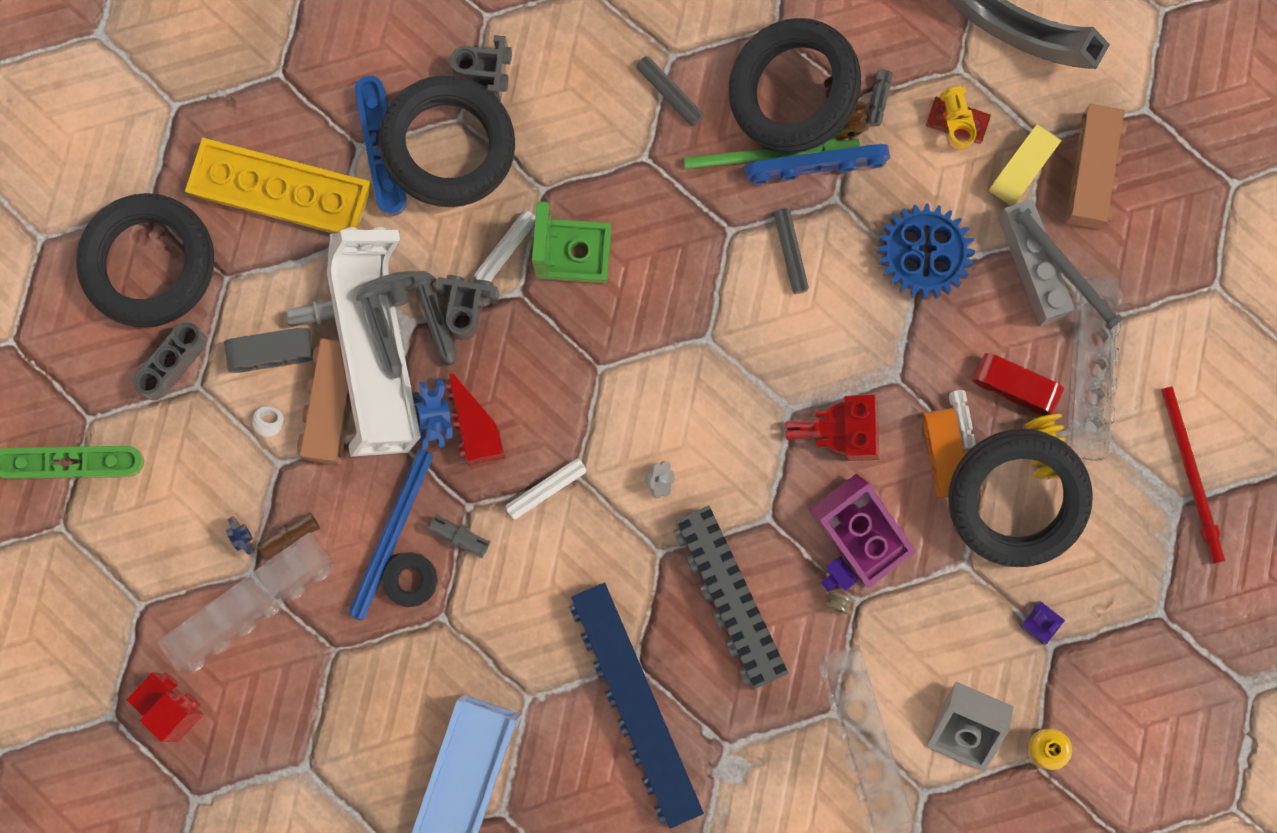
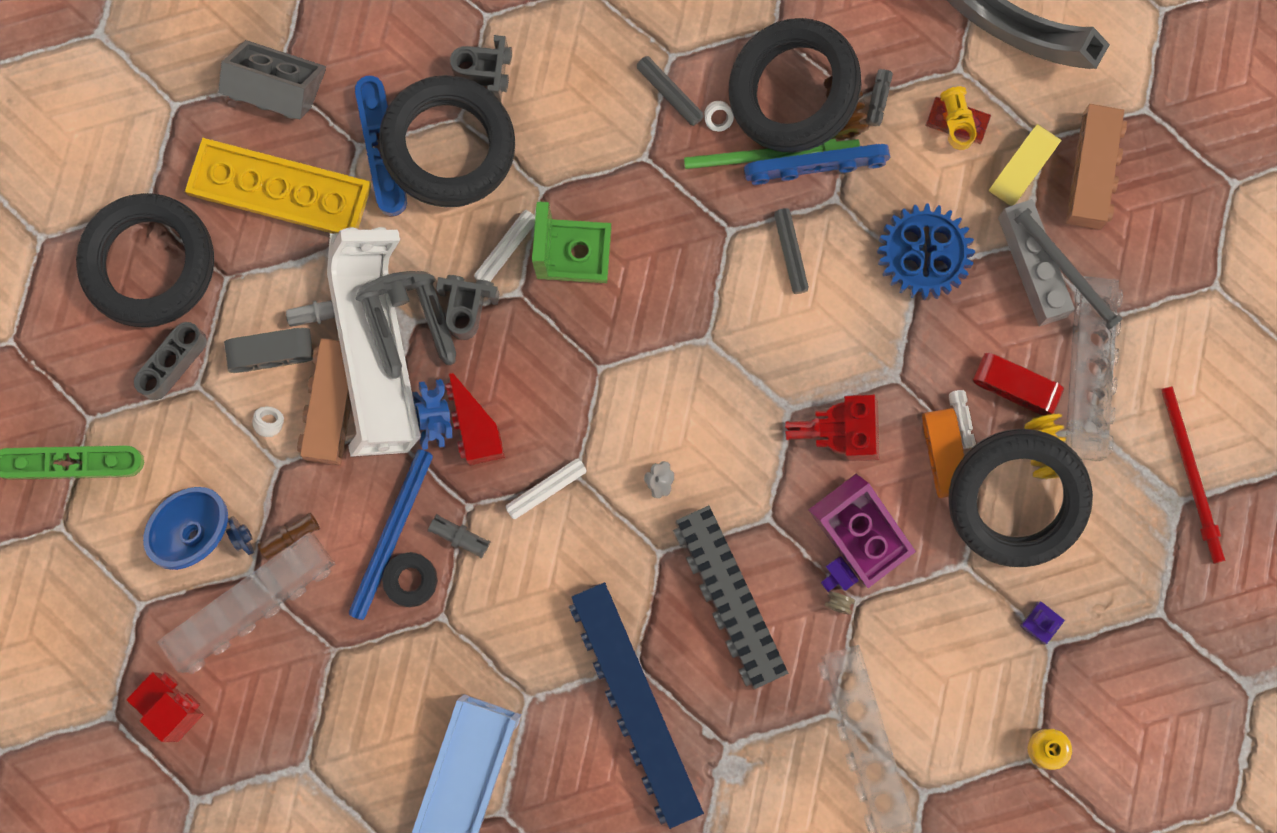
(185, 528): none -> blue dish
(271, 79): none -> dark grey slope
(711, 108): none -> white piece
(970, 726): light grey slope -> none

